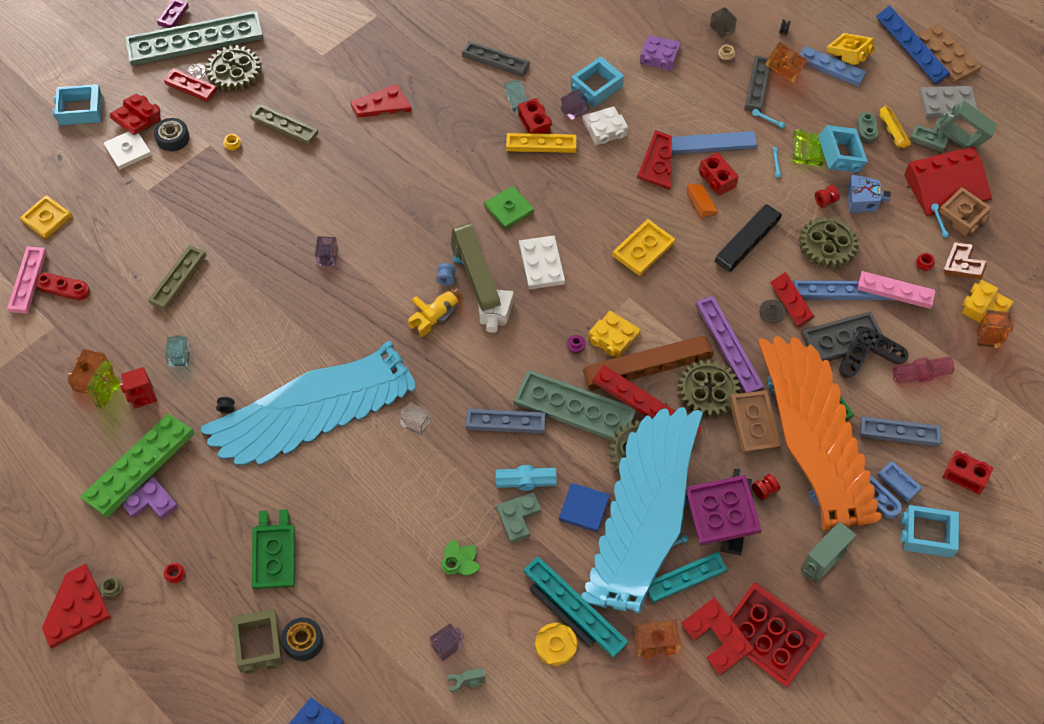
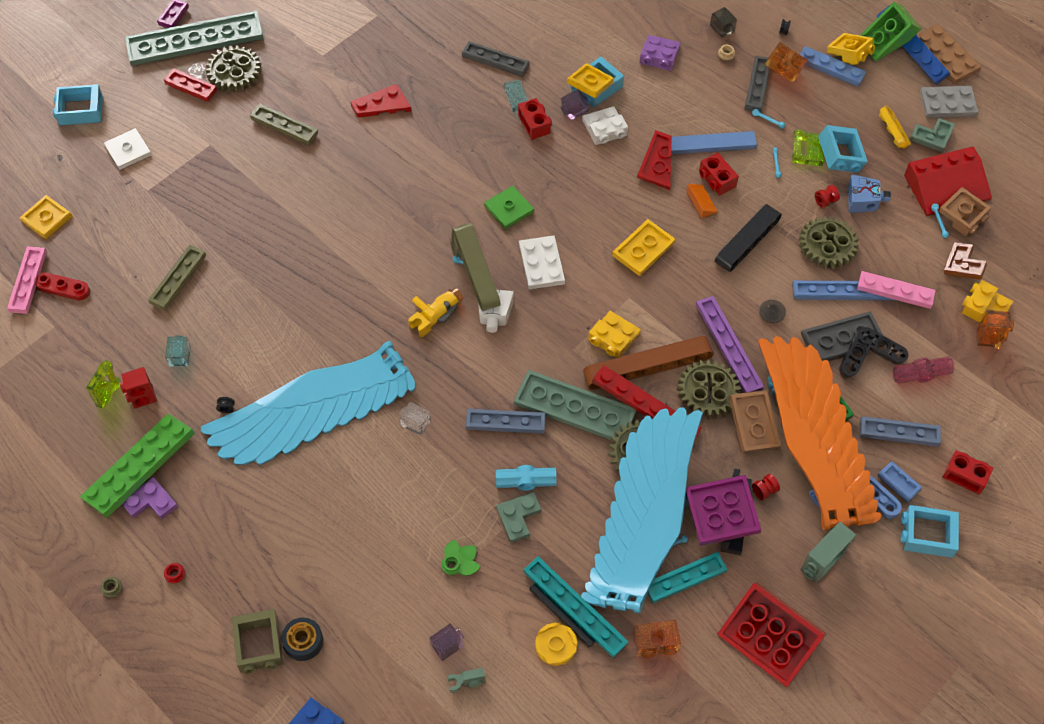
(75, 607): red plate -> none
(86, 361): clear orange brick -> none
(136, 114): red plate -> none
(171, 134): black wheel -> none
(232, 142): yellow plate -> none
(273, 552): green tile -> none
(326, 251): brick -> none
(446, 274): medium blue wheel -> none
(541, 142): yellow plate -> none
(576, 348): magenta plate -> none
(584, 507): blue tile -> none
(590, 80): none -> yellow tile
(734, 645): red plate -> none
(792, 299): red plate -> none
(867, 123): sand green plate -> none
(891, 30): none -> bright green slope
(925, 257): red plate -> none
(984, 125): sand green window -> none

